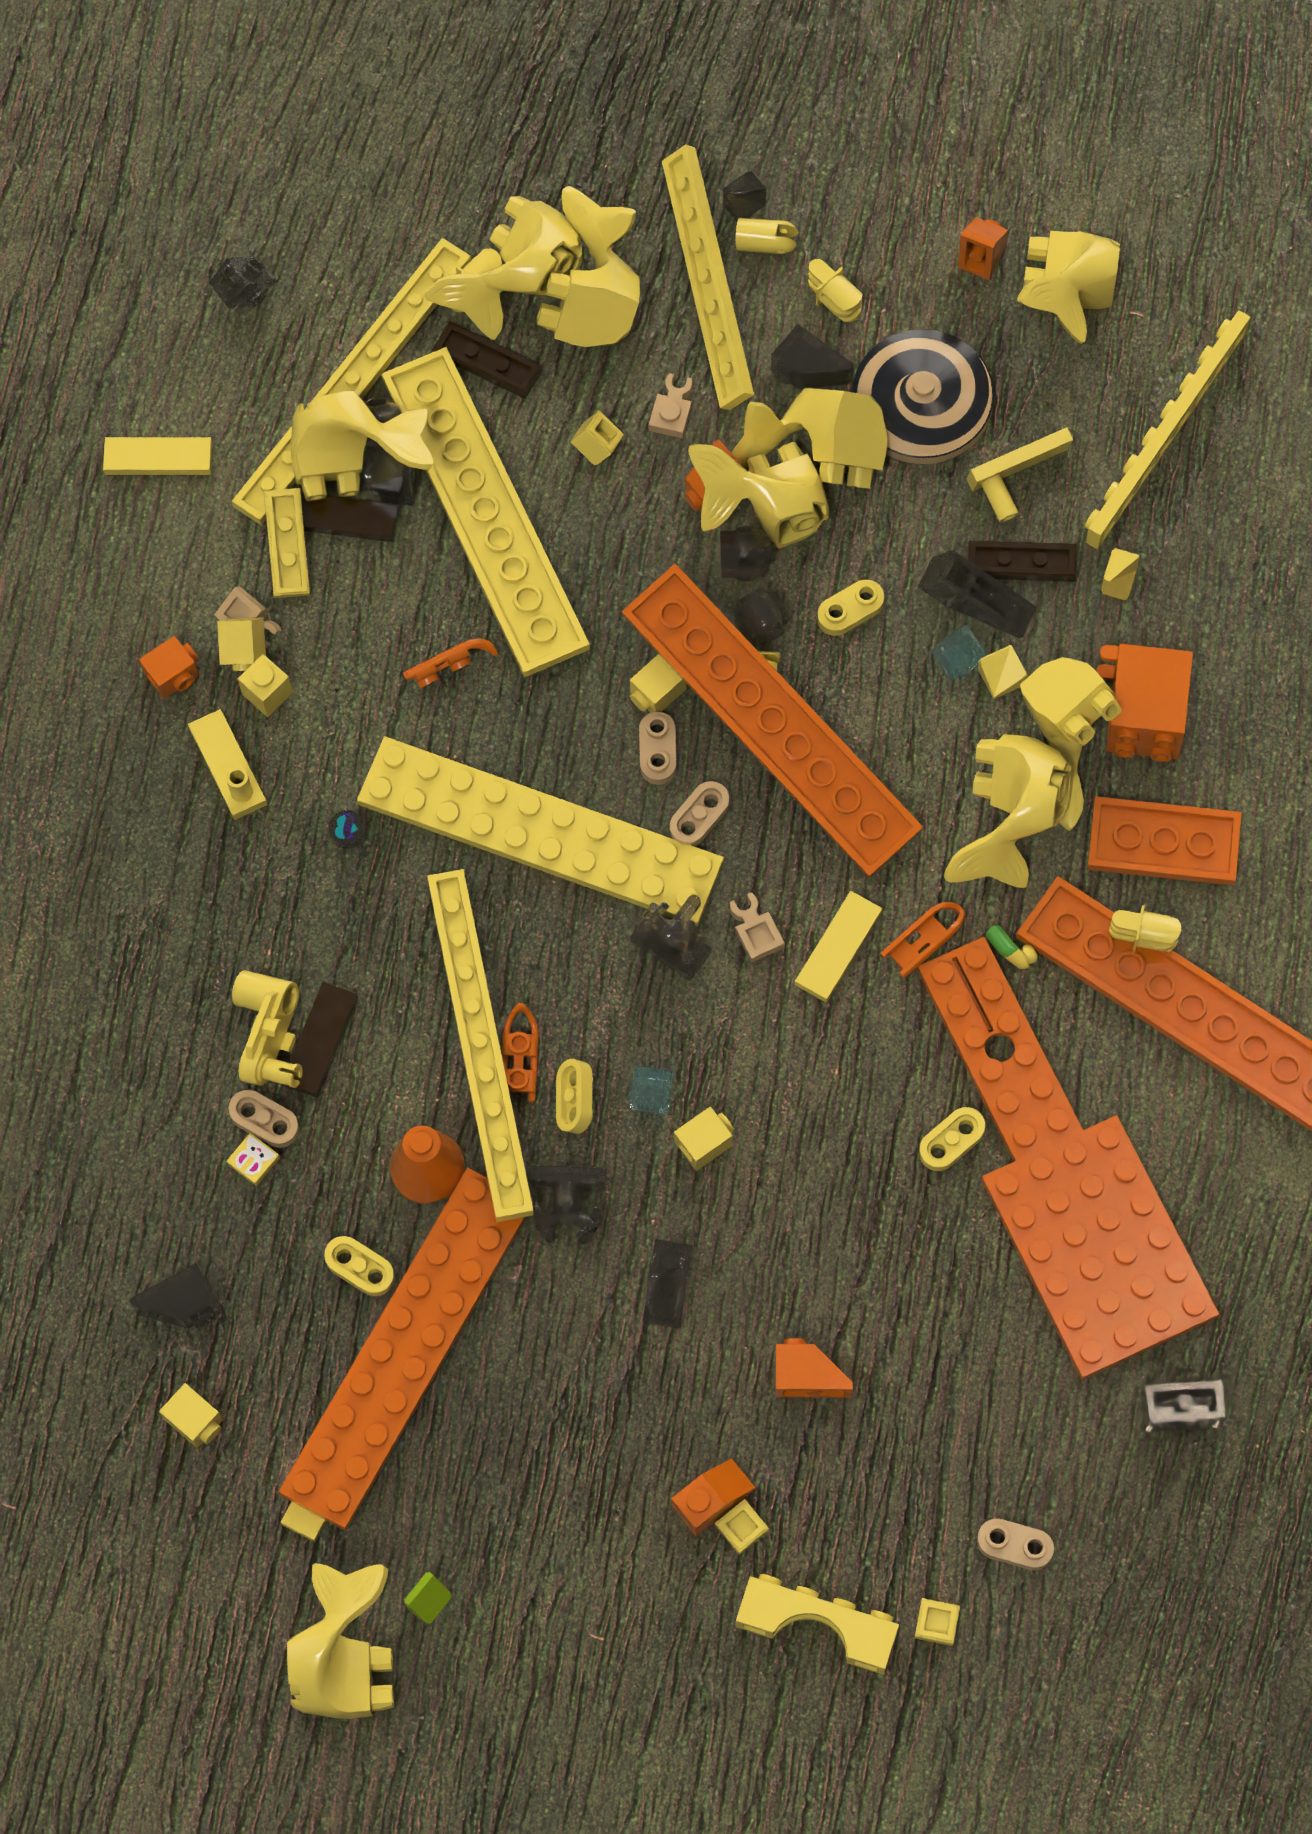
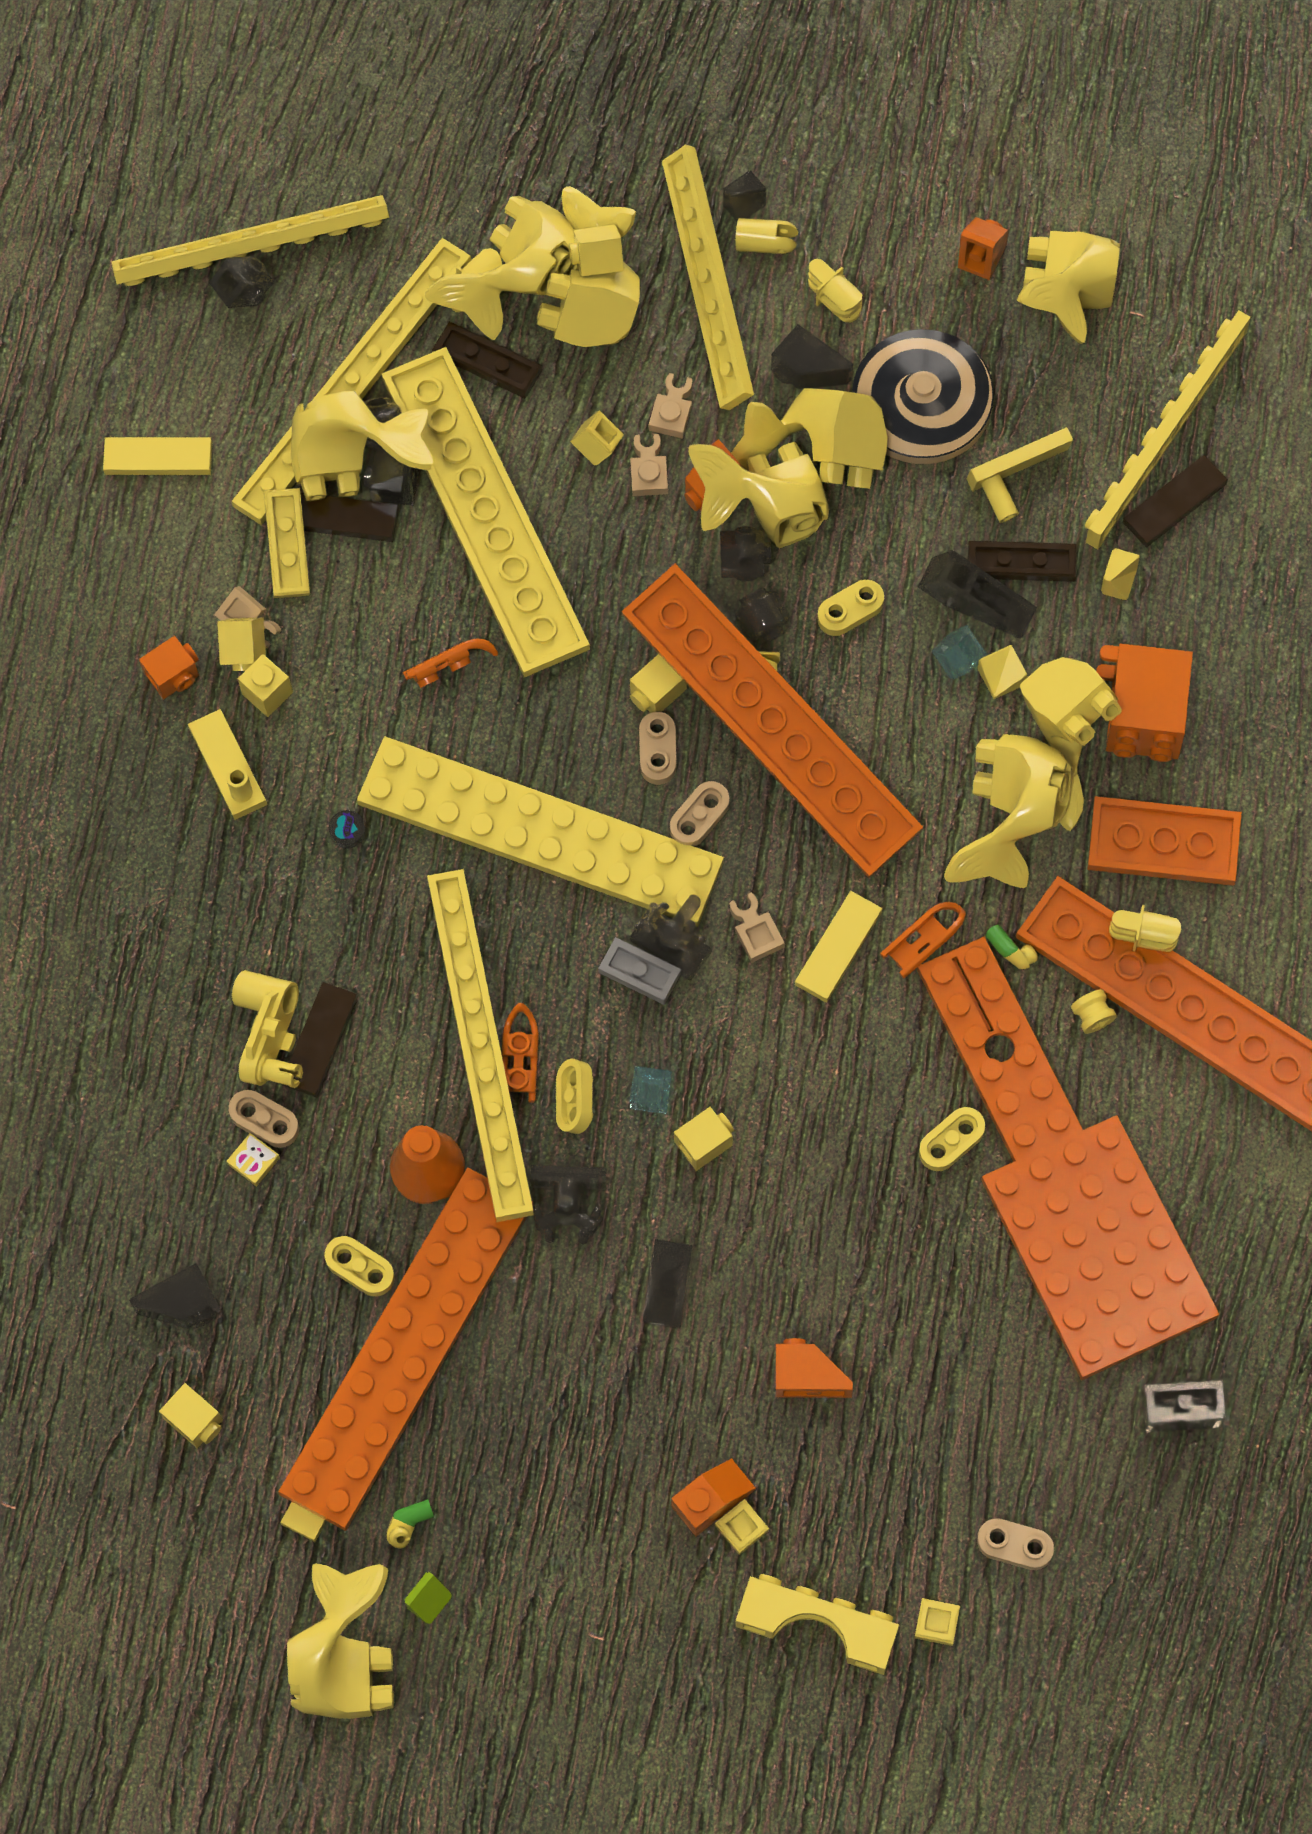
(238, 243): none -> light yellow plate
(404, 1522): none -> arm
(597, 250): none -> light yellow brick
(639, 971): none -> light grey plate
(648, 470): none -> tan plate
(1093, 1011): none -> light yellow wheel
(1175, 501): none -> dark brown tile

